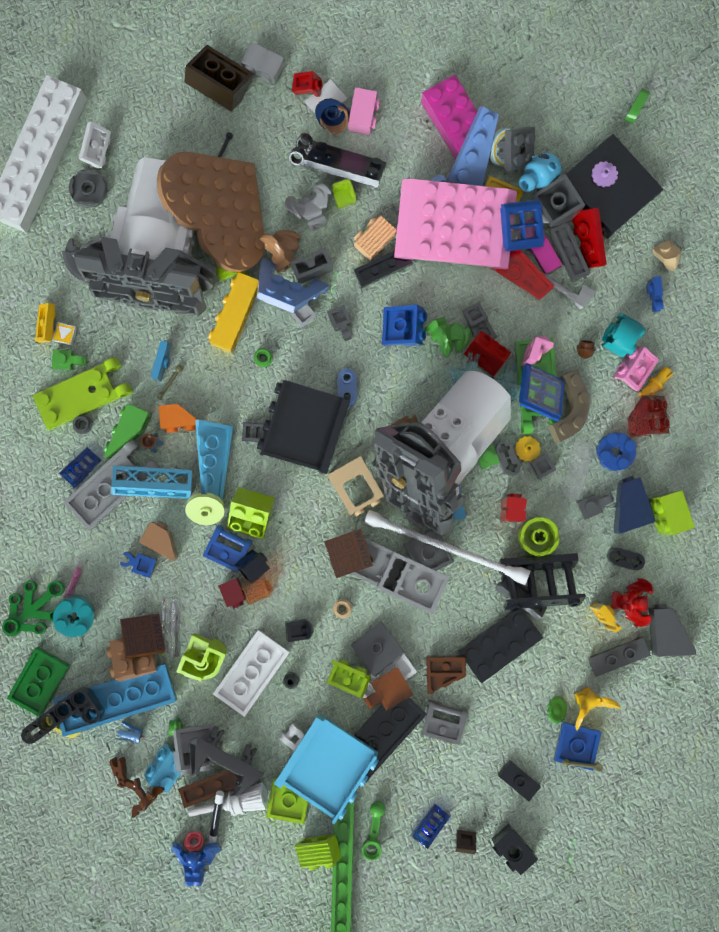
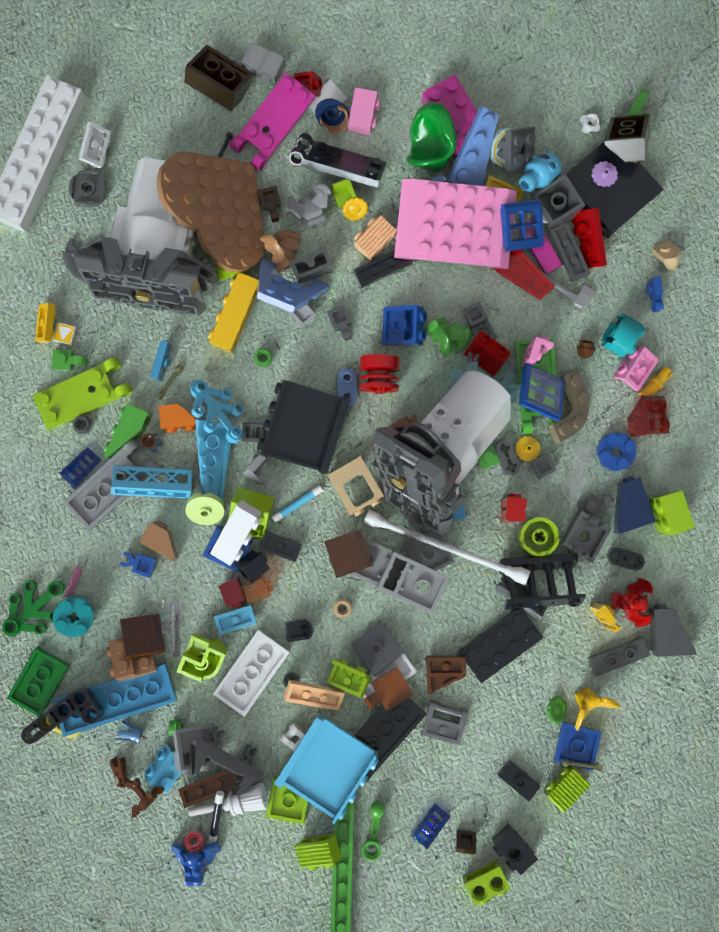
(216, 408): none -> medium azure plant
(235, 619): none -> medium azure plate
(236, 533): none -> white brick
(256, 463): none -> light grey plate
(270, 200): none -> dark brown plate
(278, 112): none -> dark pink hinge
(280, 546): none -> black plate
(297, 503): none -> medium azure bar
(313, 695): none -> light nougat plate
(355, 208): none -> yellow piece
(379, 373): none -> red wheel
(432, 137): none -> green piece
(483, 878): none -> lime brick
(566, 788): none -> lime brick
(593, 118): none -> white plate
(597, 535): none -> dark grey piece
(629, 137): none -> dark brown slope

